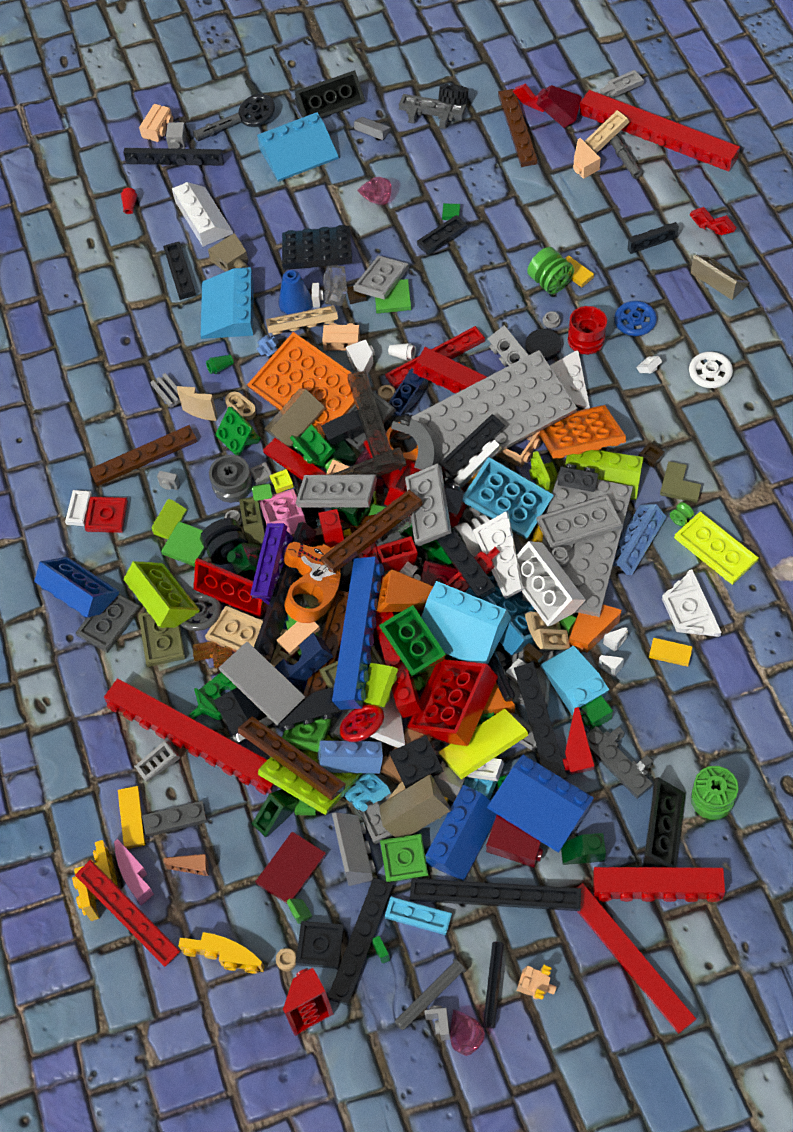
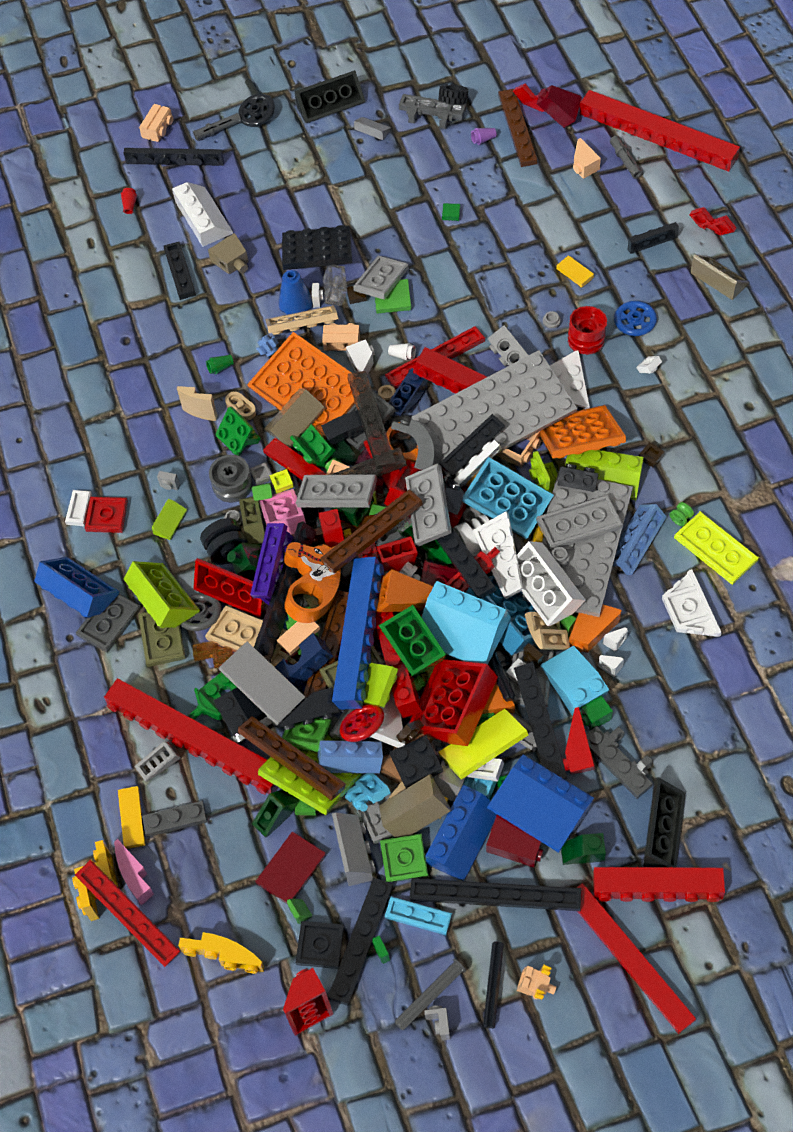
(143, 455): reddish brown plate -> none
(160, 381): light grey tile -> none
(176, 135): light grey brick -> none
(184, 544): bright green tile -> none
(190, 864): nougat slope -> none
(228, 304): dark azure slope -> none
(286, 959): tan tile -> none
(297, 146): dark azure slope -> none
(376, 190): clear pink piece -> none
(410, 731): none -> dark brown plate
(442, 235): black plate -> none
(466, 1033): clear pink piece -> none
(481, 135): none -> medium lavender cone
(545, 341): black tile -> none
(550, 270): bright green wheel -> none
(607, 131): tan plate -> none
(622, 84): light grey hinge -> none
(670, 652): yellow tile -> none
(676, 487): olive tile -> none
(710, 365): white plate -> none
(714, 803): bright green wheel -> none

